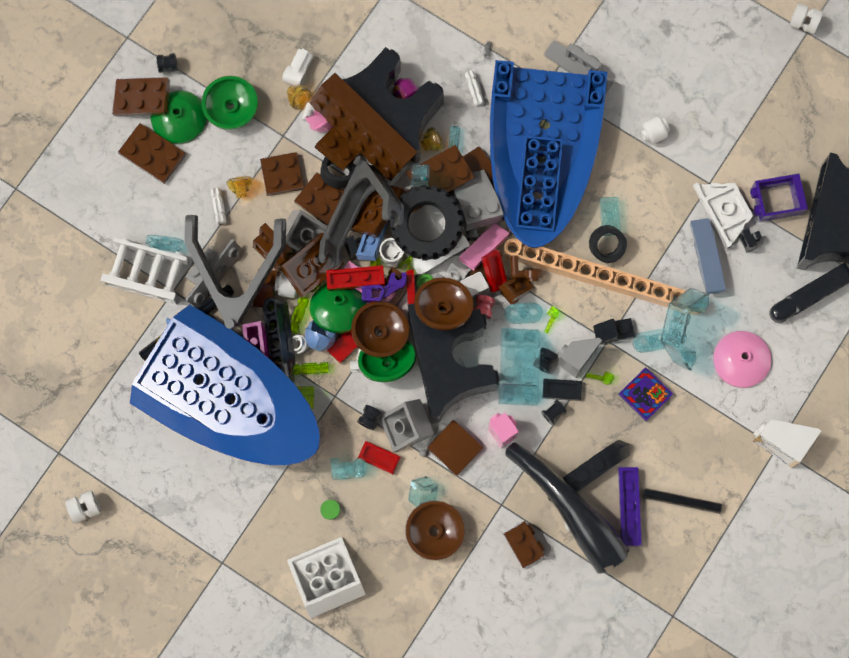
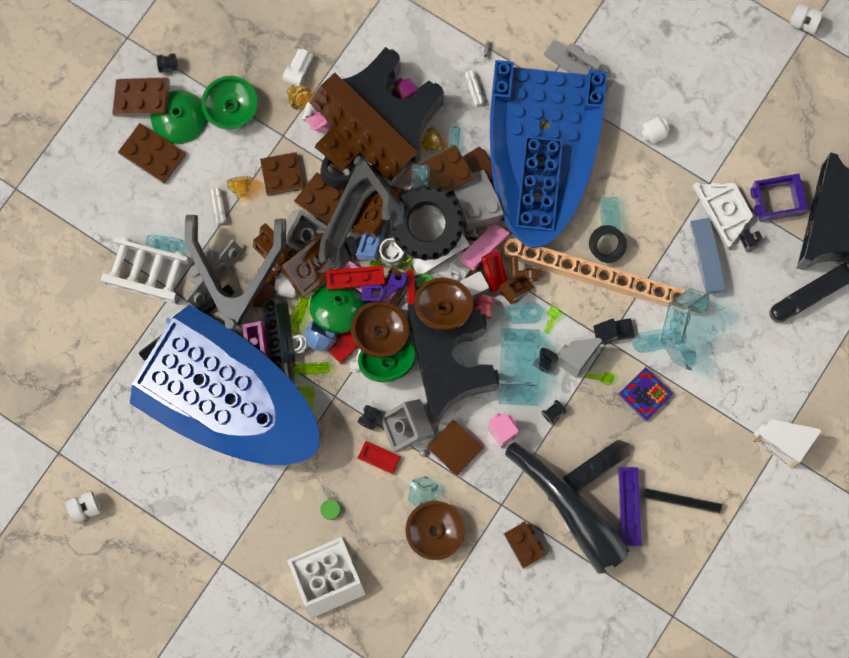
(348, 470): clear light blue leg -> none
(562, 389): black tile -> none
(735, 369): bright pink dish -> none

